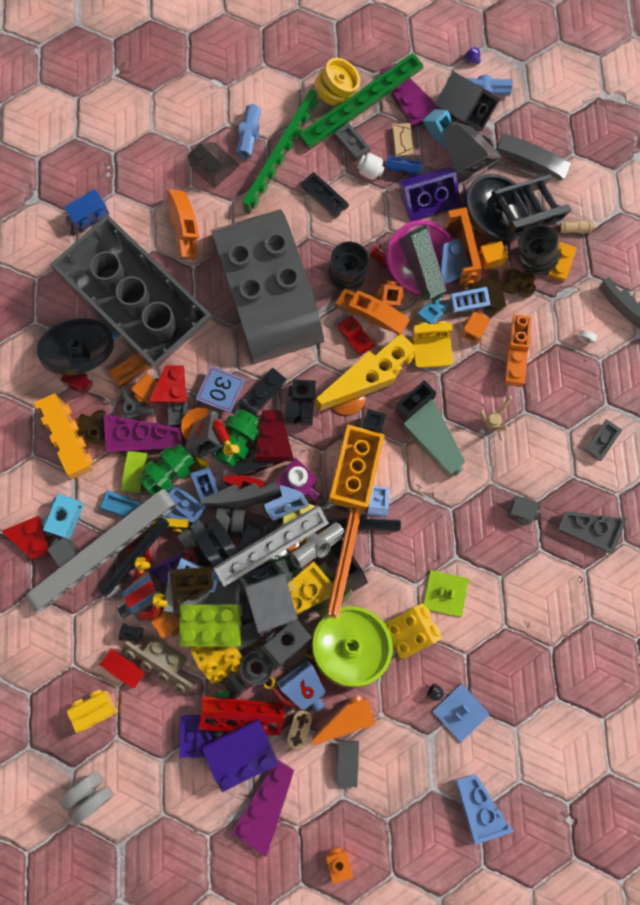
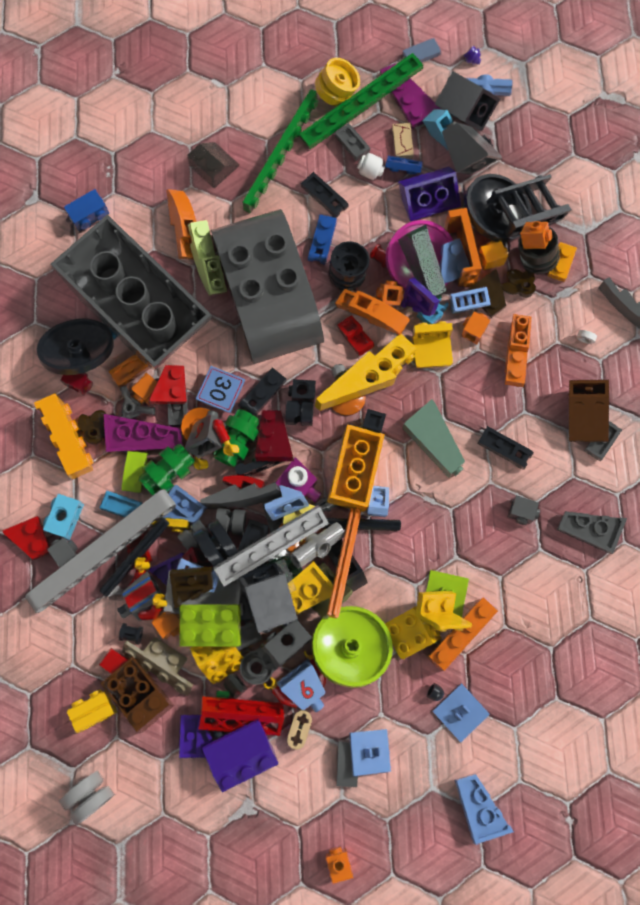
(137, 695): none -> reddish brown slope
(204, 482): medium blue slope -> none
(205, 259): none -> yellowish green slope
(248, 131): medium blue piece -> none
(264, 810): magenta wing -> none
(322, 239): none -> blue plate
(338, 371): none -> light grey hinge
(348, 719): orange slope -> none
(369, 752): none -> medium blue piece
(415, 400): black brick -> none
(419, 298): none -> dark purple wing
(424, 51): none -> sand blue tile
(437, 610): none -> yellow bracket
(457, 640): none -> orange brick
(494, 420): tan plant -> none
(505, 447): none -> black plate
(532, 155): dark grey slope -> none
(536, 235): none -> orange brick
(577, 227): tan piece -> none
(589, 410): none -> reddish brown slope

